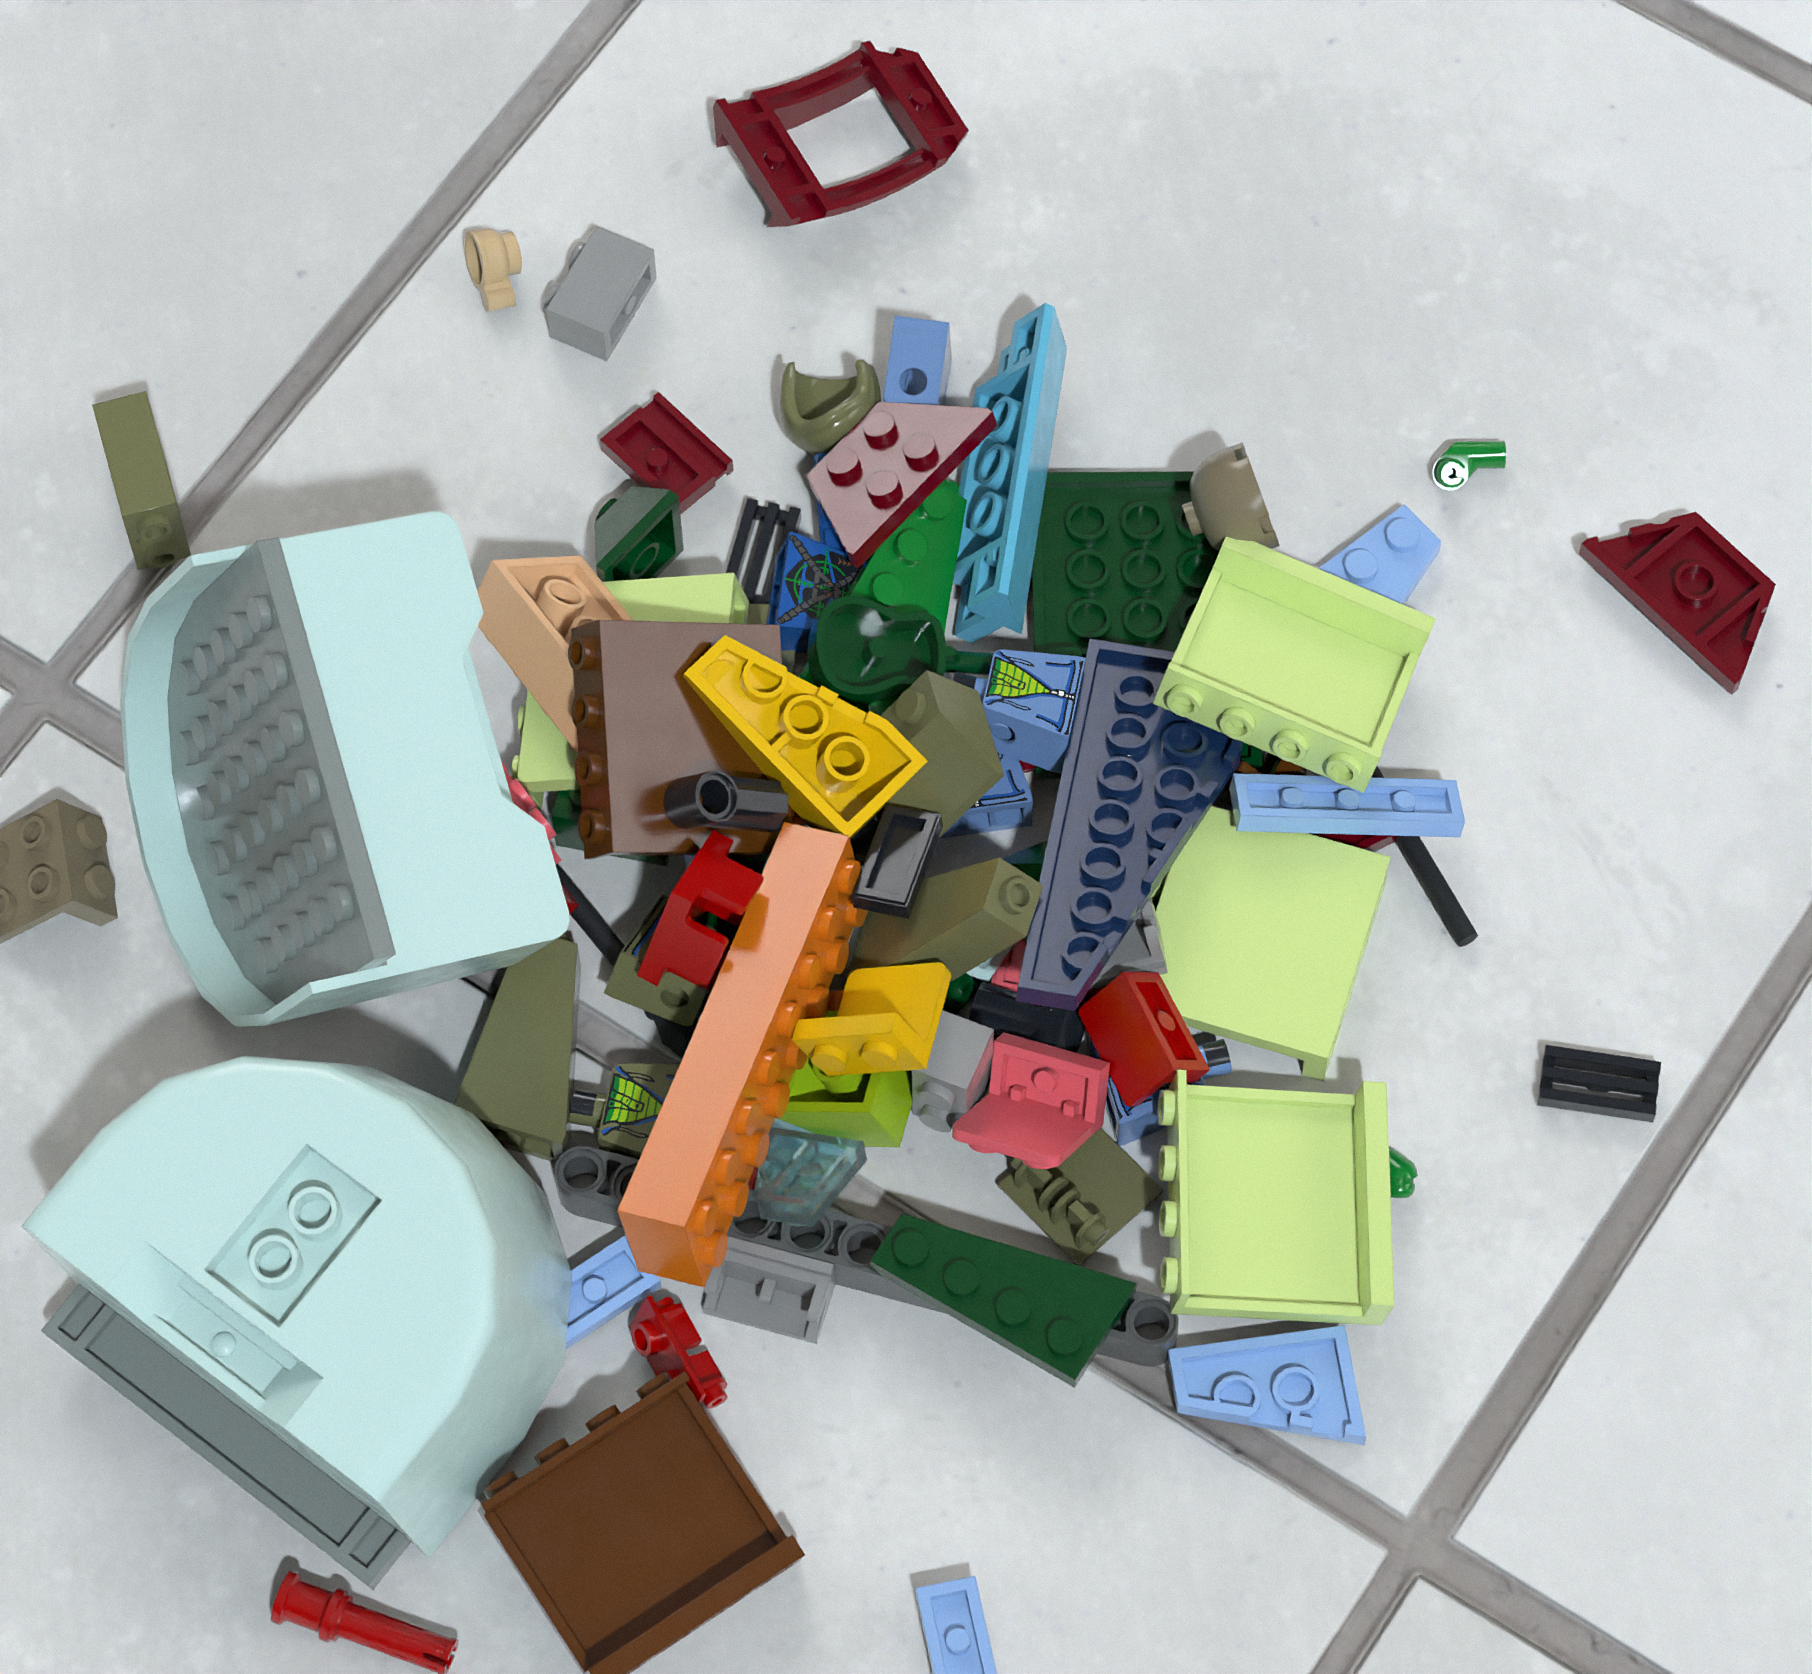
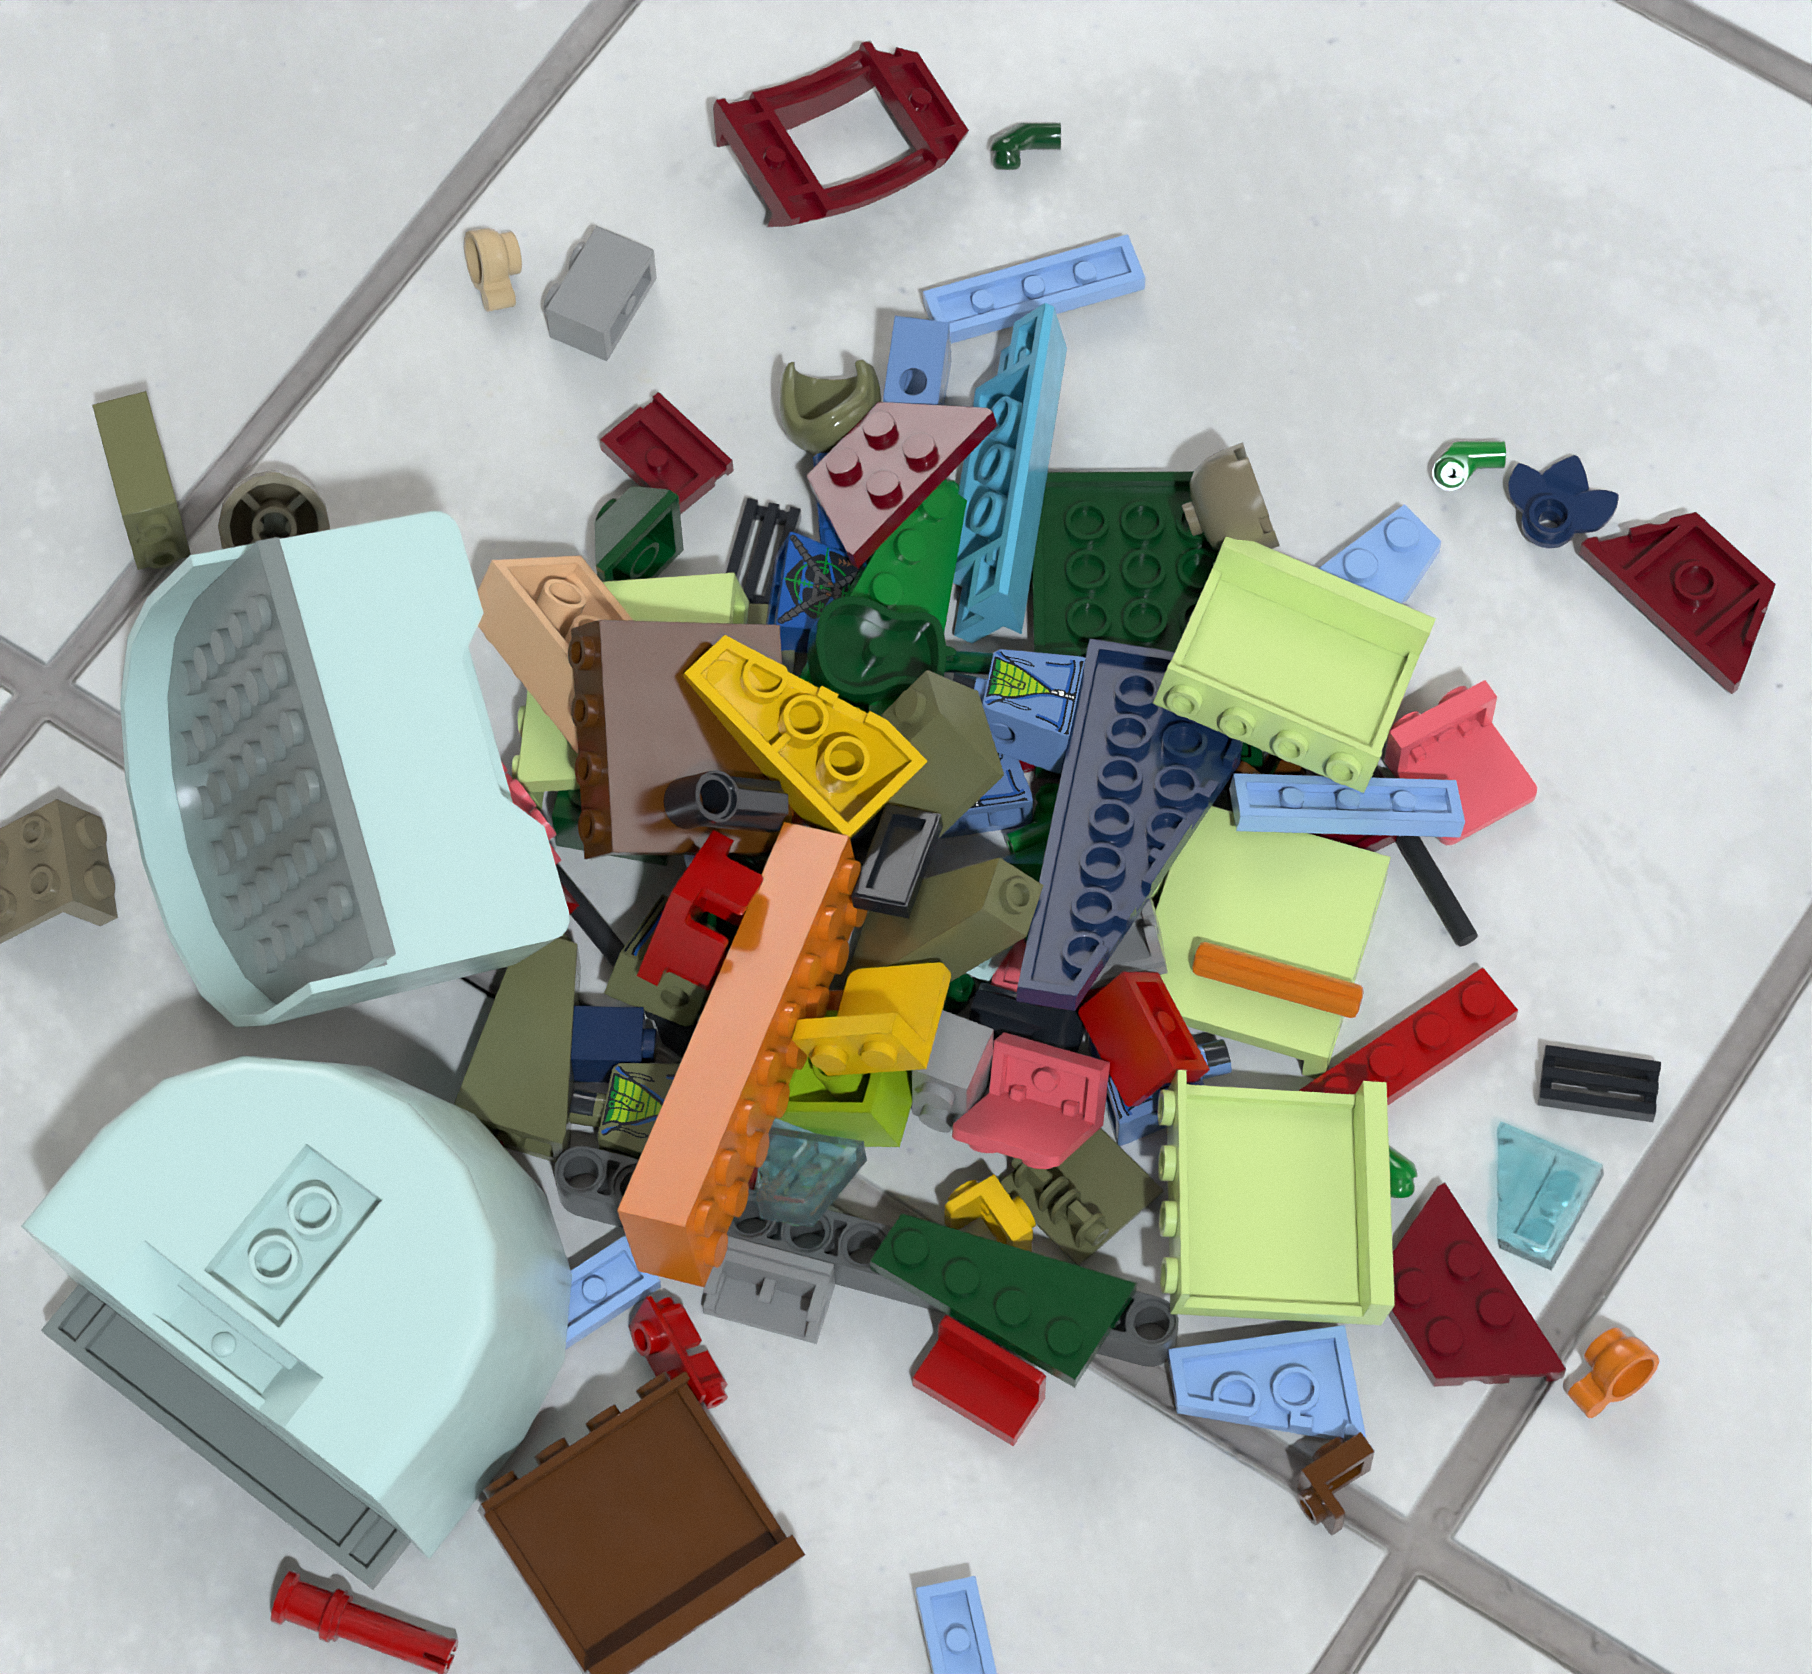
(270, 507): none -> dark tan cylinder
(607, 1038): none -> dark blue brick
(981, 1381): none -> red panel
(1005, 1217): none -> yellow bracket
(1024, 137): none -> dark green arm
(1040, 826): none -> green arm
(1060, 280): none -> light blue plate
(1278, 979): none -> orange axle
(1333, 1468): none -> reddish brown bracket
(1424, 1040): none -> red plate
(1460, 1305): none -> dark red wing
(1464, 746): none -> coral bracket
(1540, 1194): none -> clear light blue wing
(1560, 497): none -> dark blue plate
(1618, 1371): none -> orange piece

